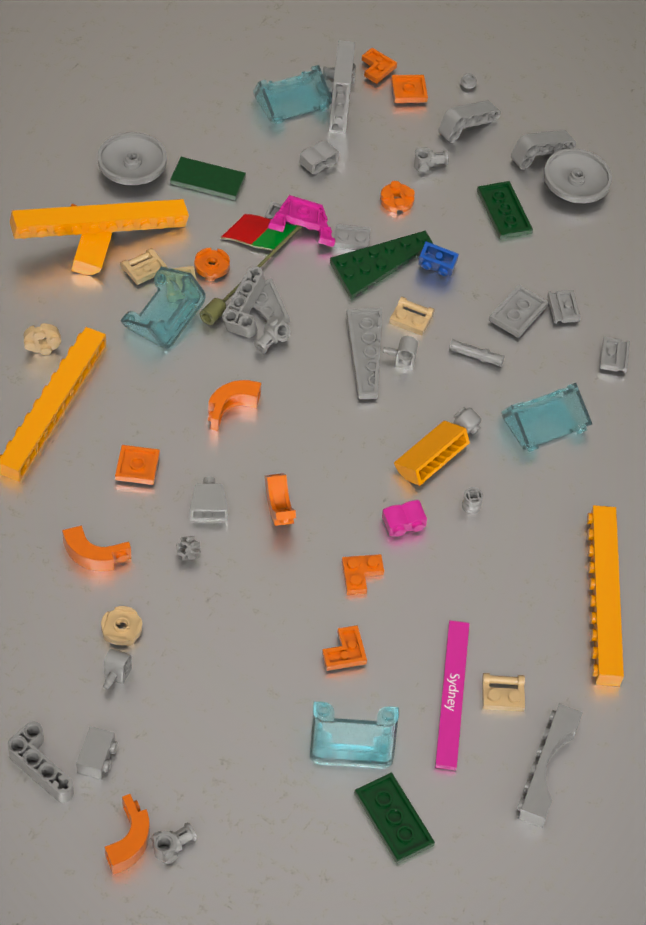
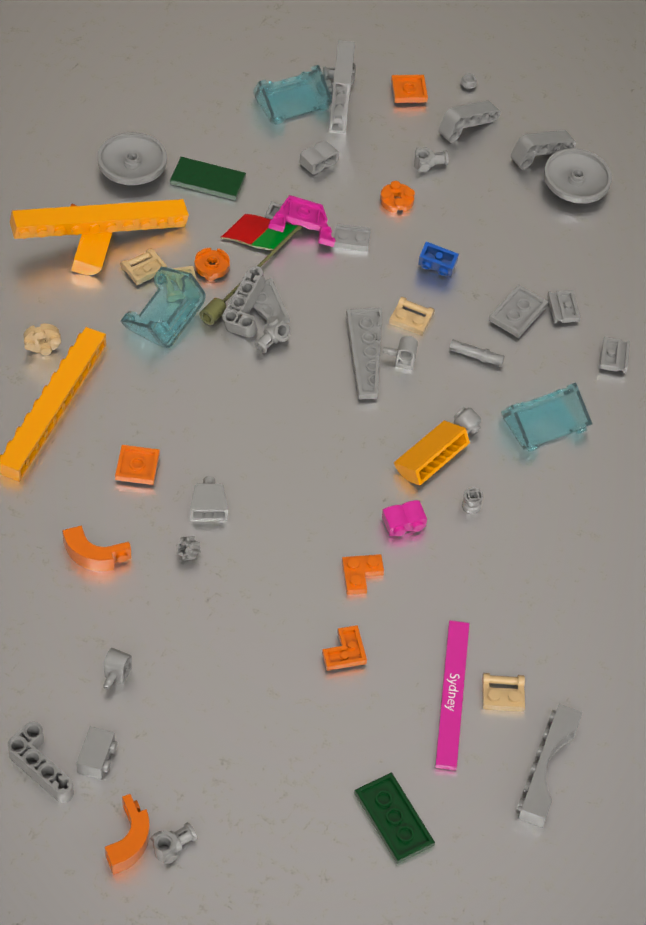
(124, 636): tan plate -> none
(232, 394): orange arch -> none
(278, 499): orange arch -> none
(353, 741): clear light blue windscreen -> none
(374, 263): dark green wing -> none
(380, 65): orange plate -> none
(504, 210): dark green tile -> none
(605, 596): light orange brick -> none

